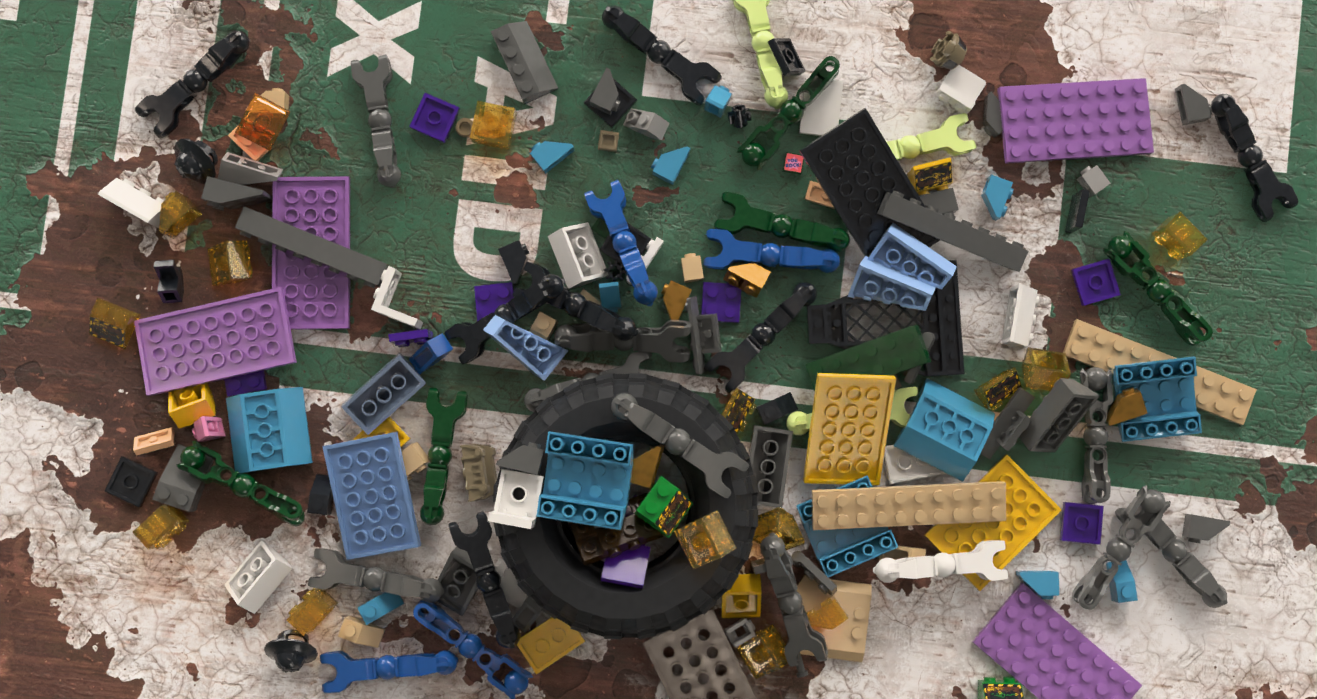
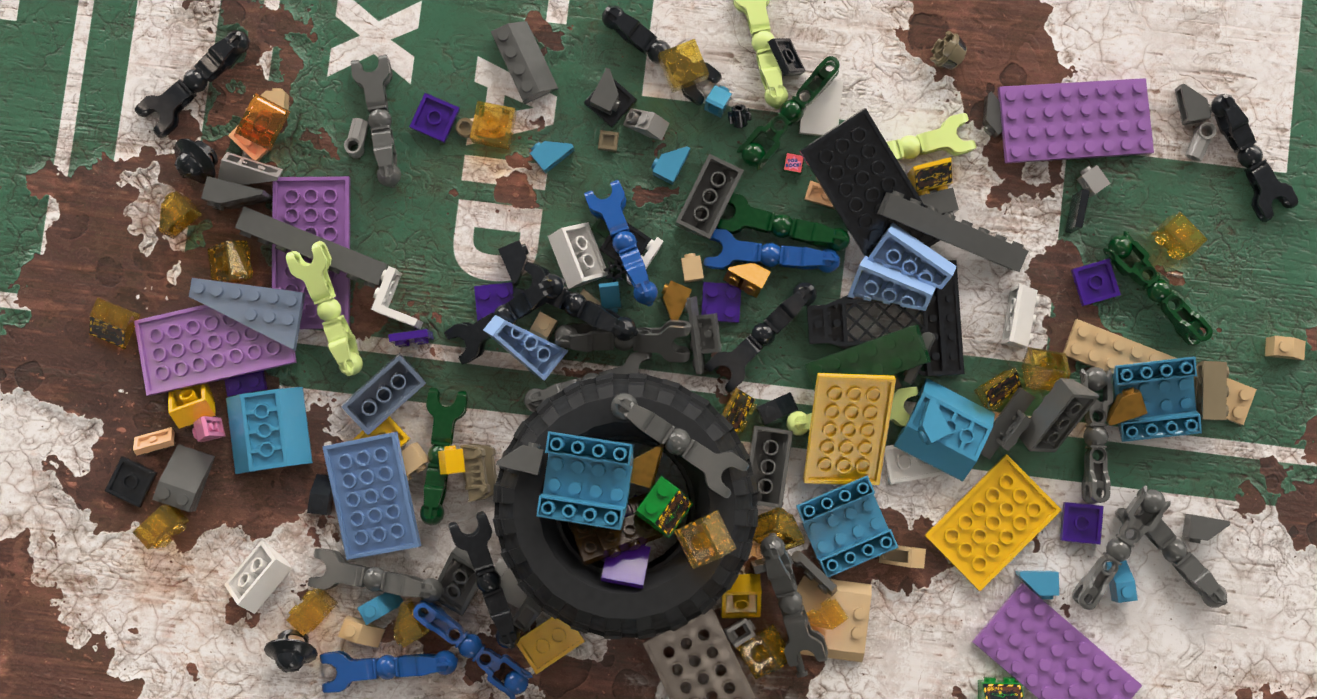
(133, 200): white slope -> none
(170, 281): black brick -> none
(240, 484): dark green piece -> none
(263, 309): none -> sand blue wing
(318, 283): none -> yellowish green piece
(357, 135): none -> light grey piece
(407, 628): none -> clear yellow slope
(430, 353): blue slope -> none
(451, 460): none -> yellow brick
(513, 511): white bracket -> none
(683, 65): none -> clear yellow brick
(709, 197): none -> dark grey slope
(908, 505): tan plate -> none
(932, 423): none -> dark azure slope
(944, 564): white piece -> none
(960, 89): white bracket -> none
(995, 196): dark azure slope -> none
(1200, 142): none -> light grey piece
(1212, 390): none -> dark tan brick
(1285, 347): none -> tan slope

